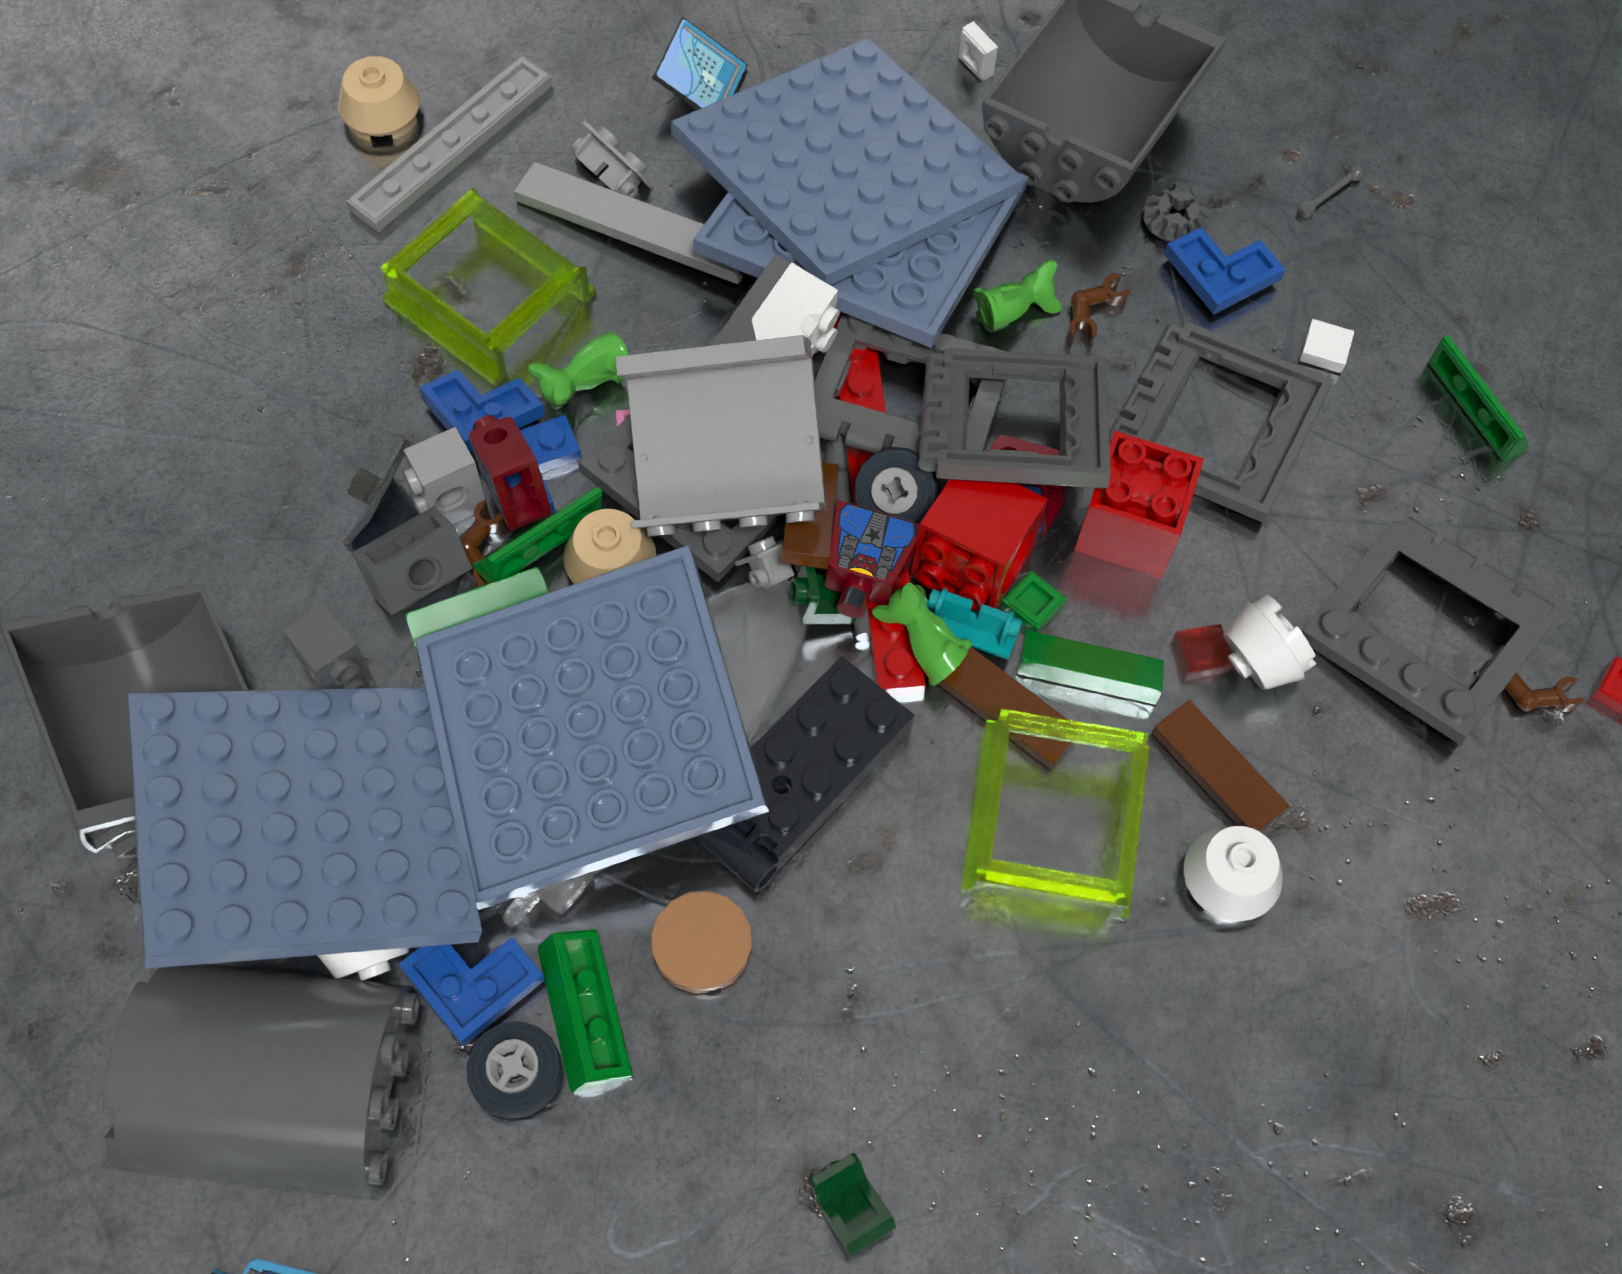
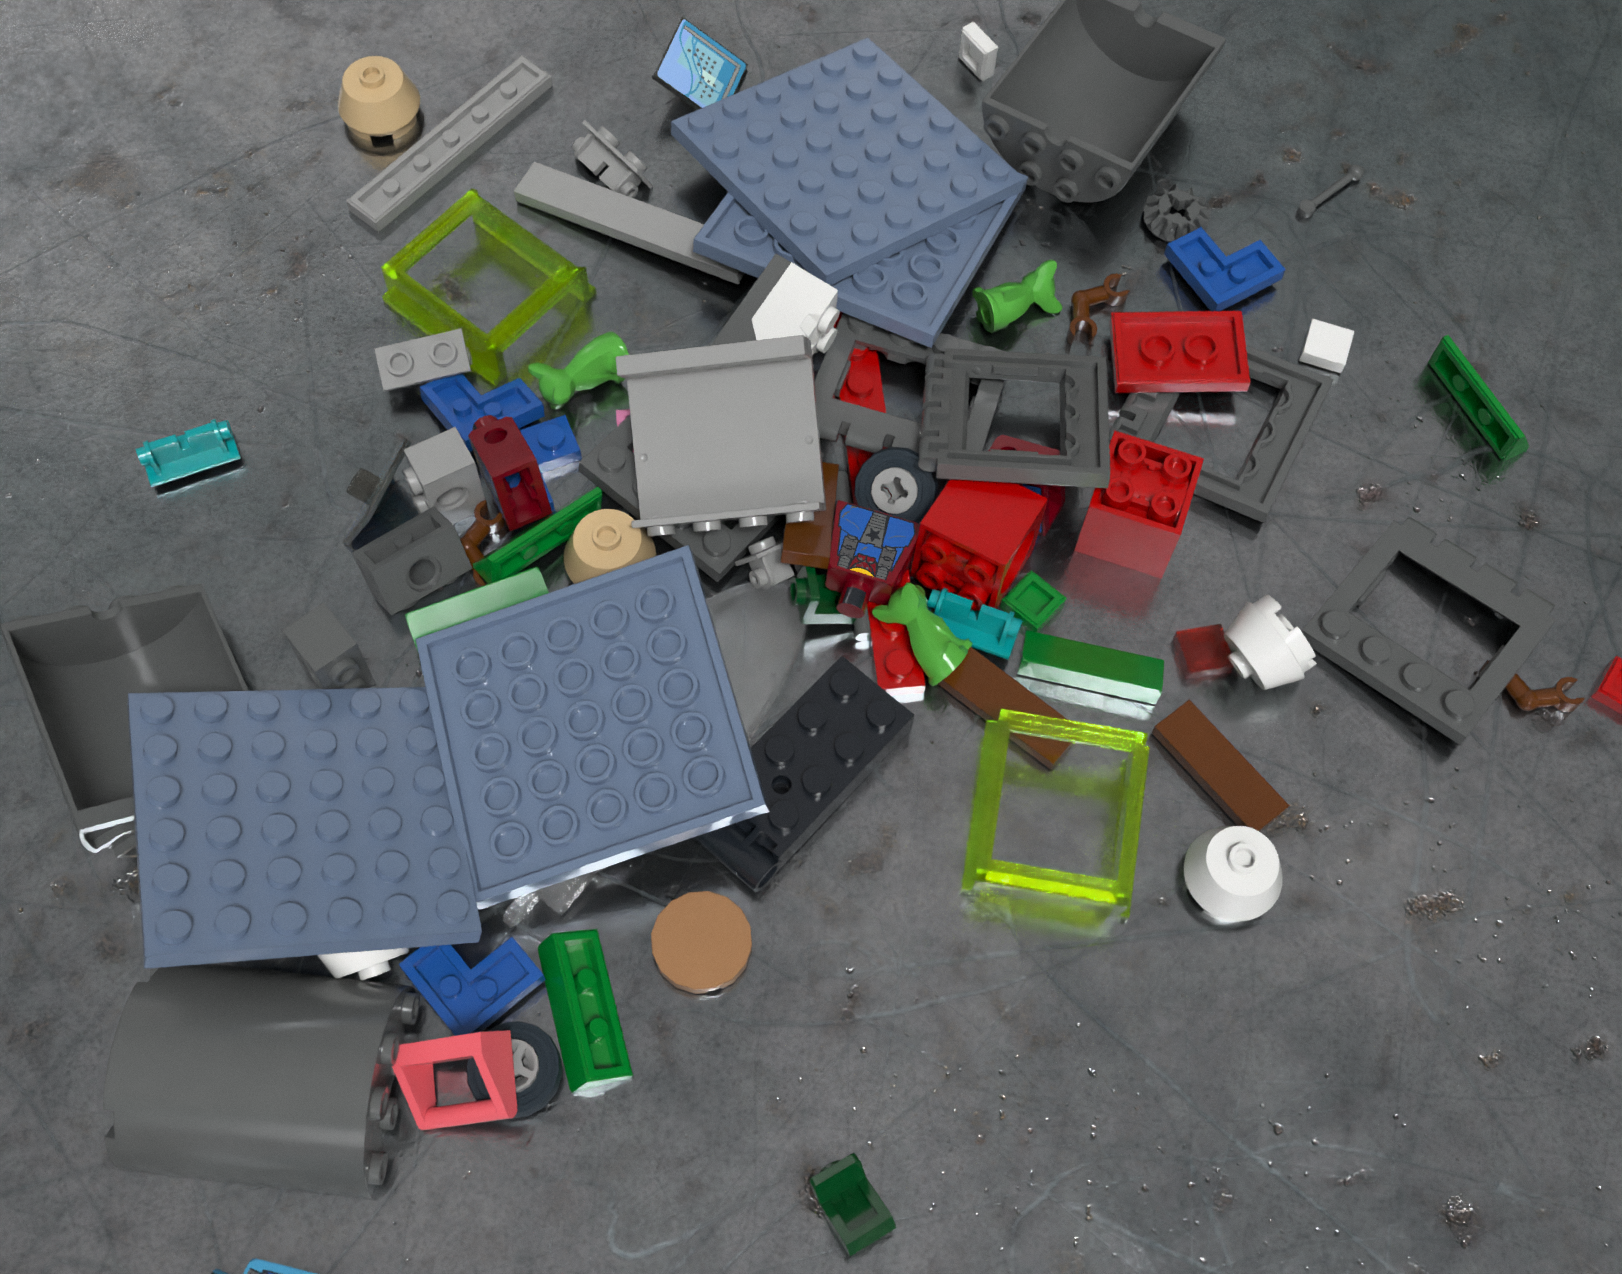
(188, 453): none -> teal hinge
(423, 359): none -> light grey hinge
(494, 1060): none -> coral tile
(1179, 351): none -> red tile

